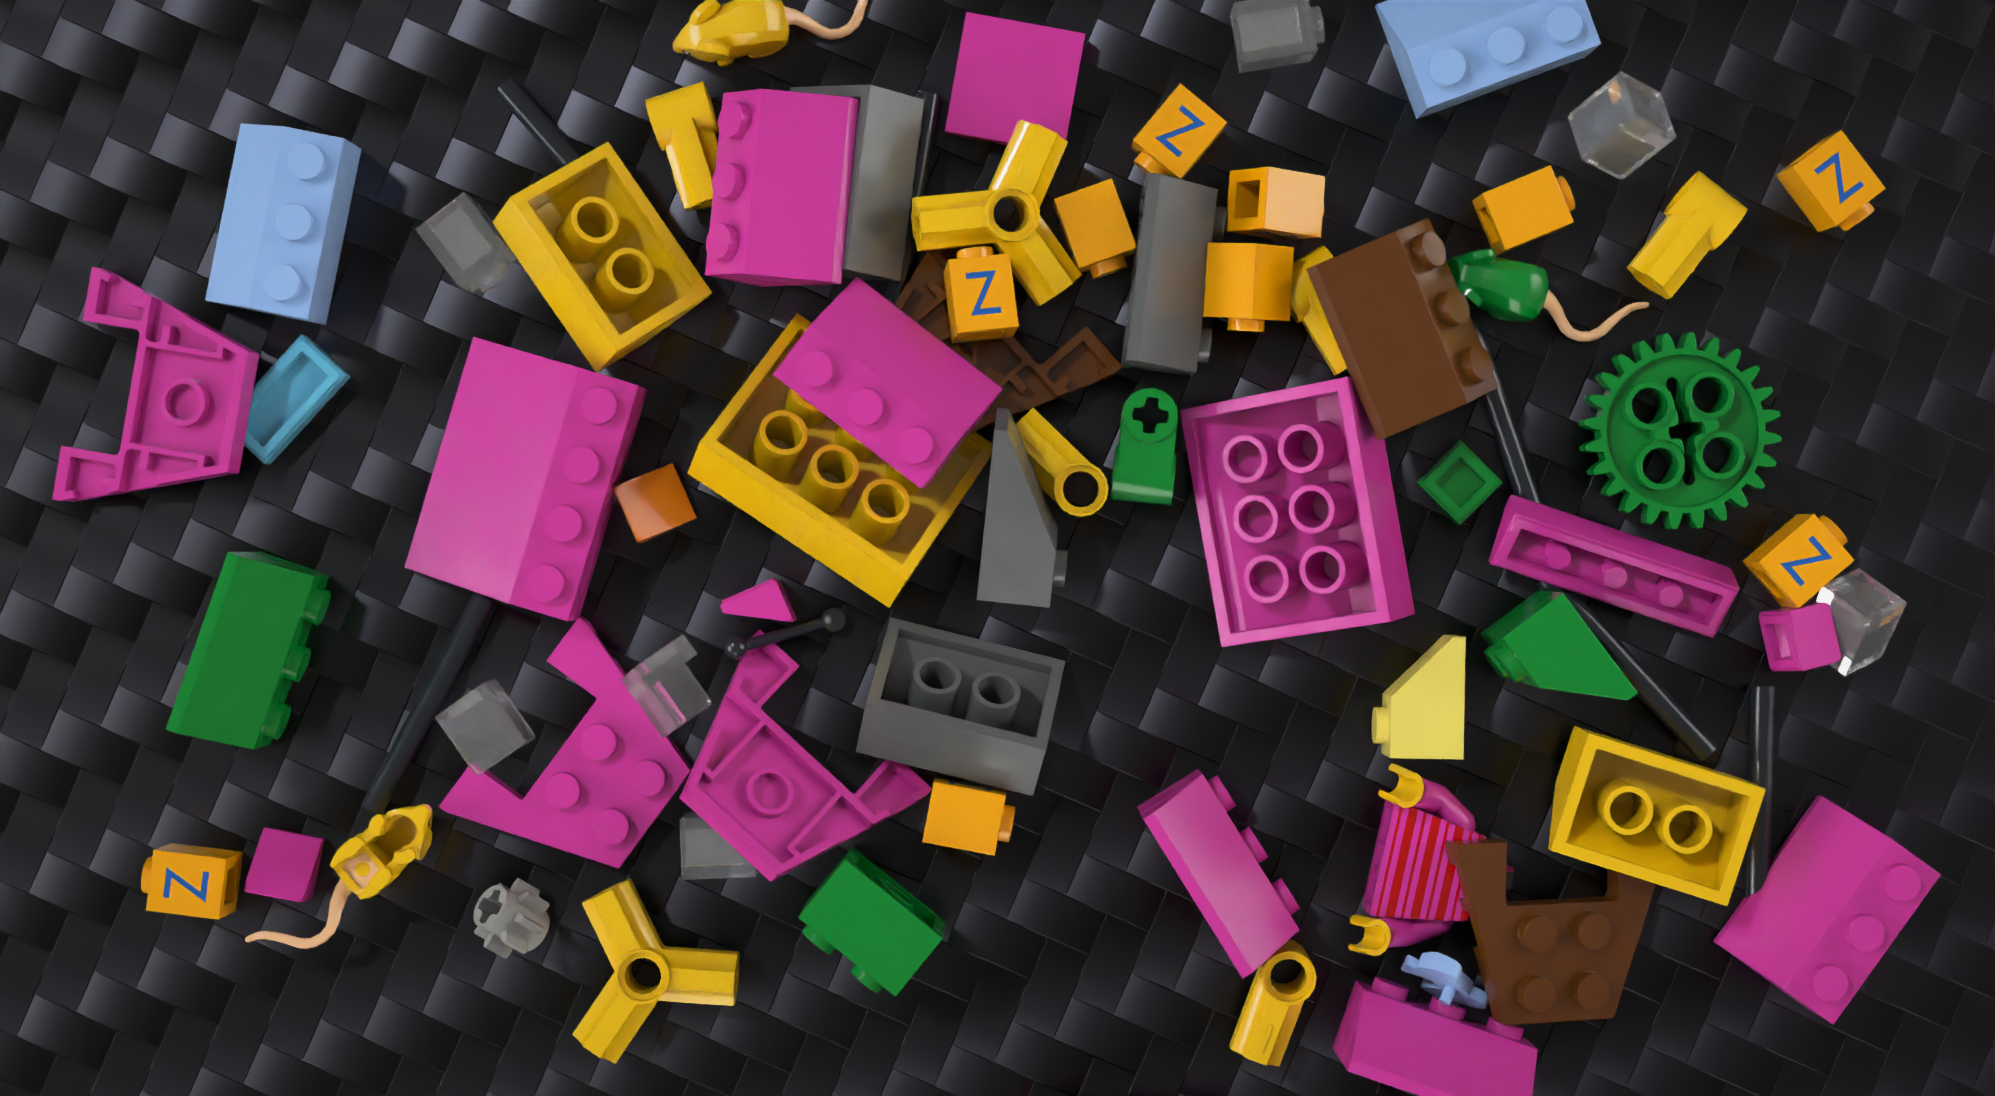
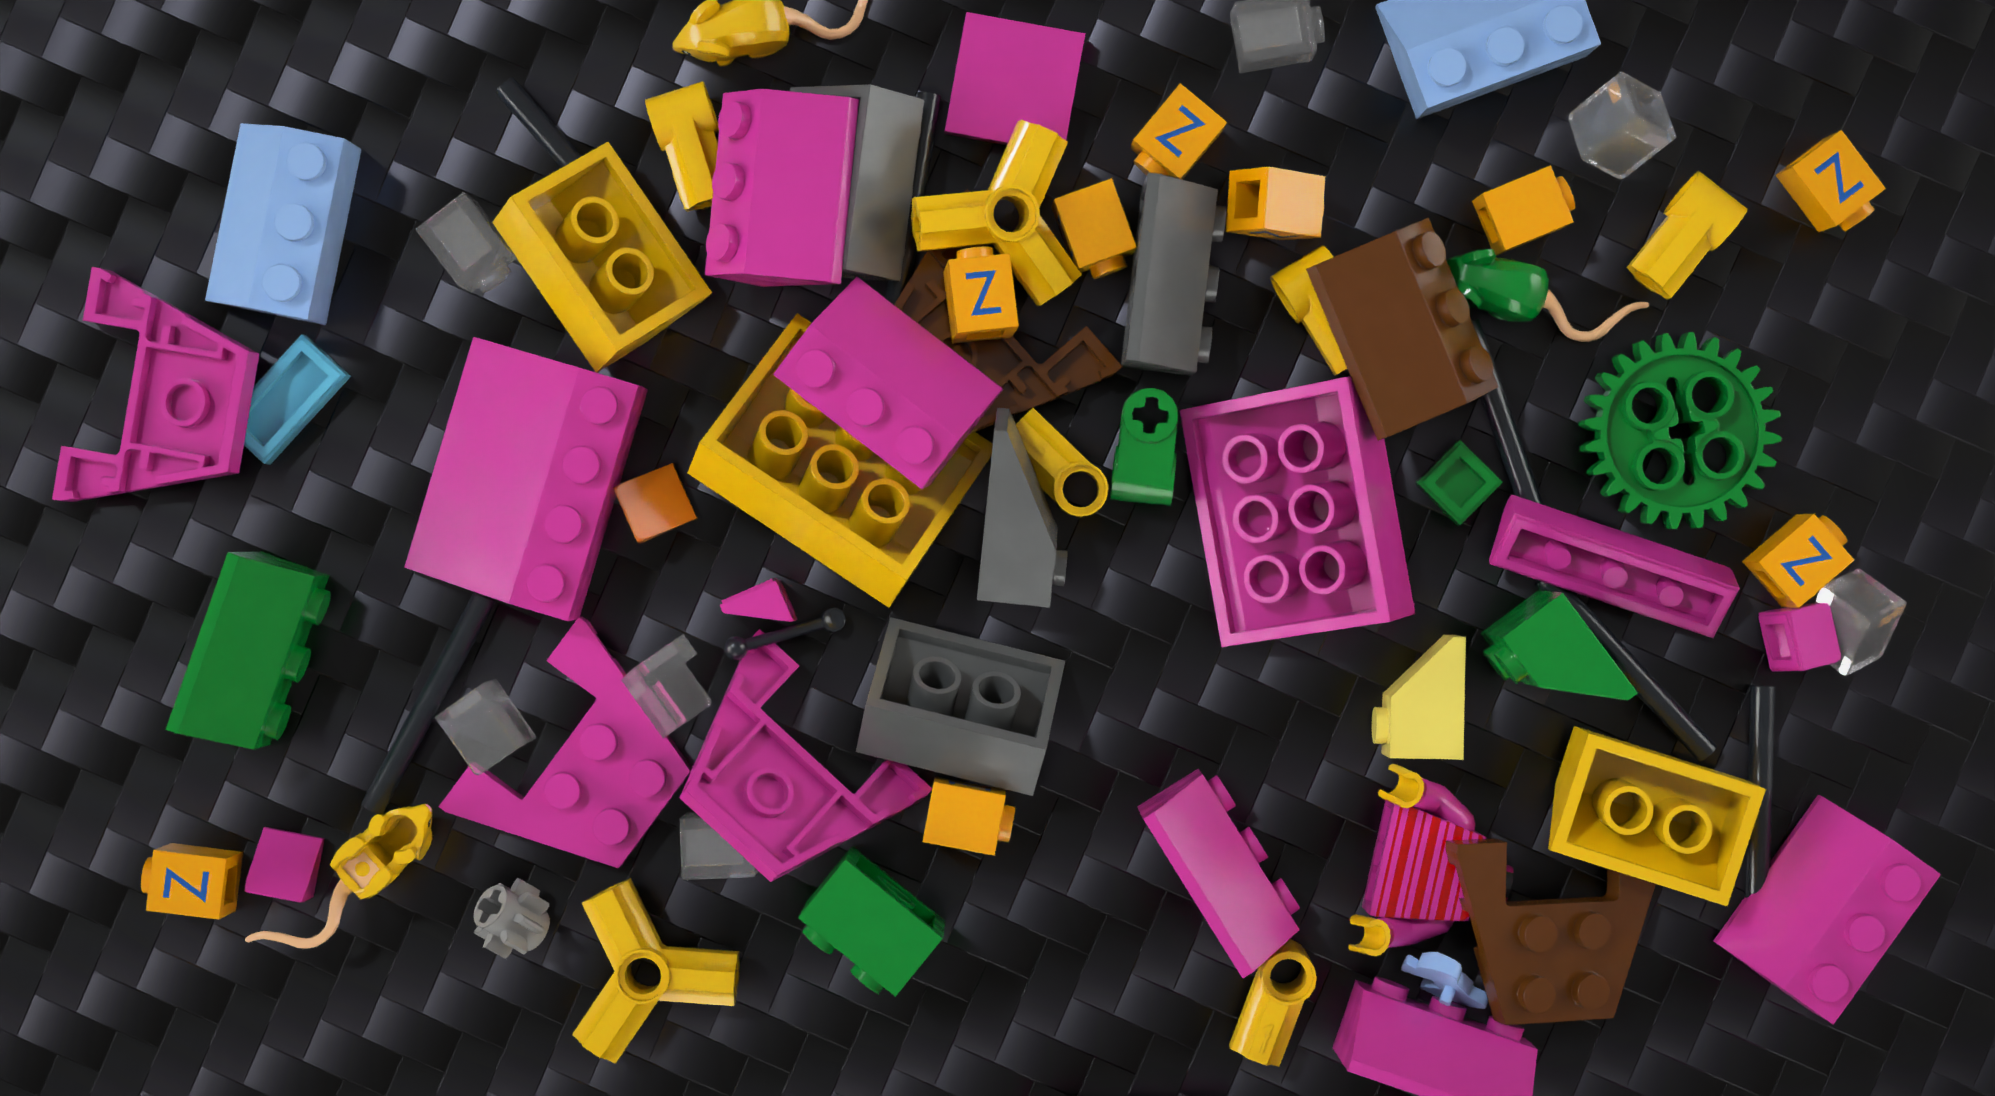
(1248, 284): light orange brick -> none

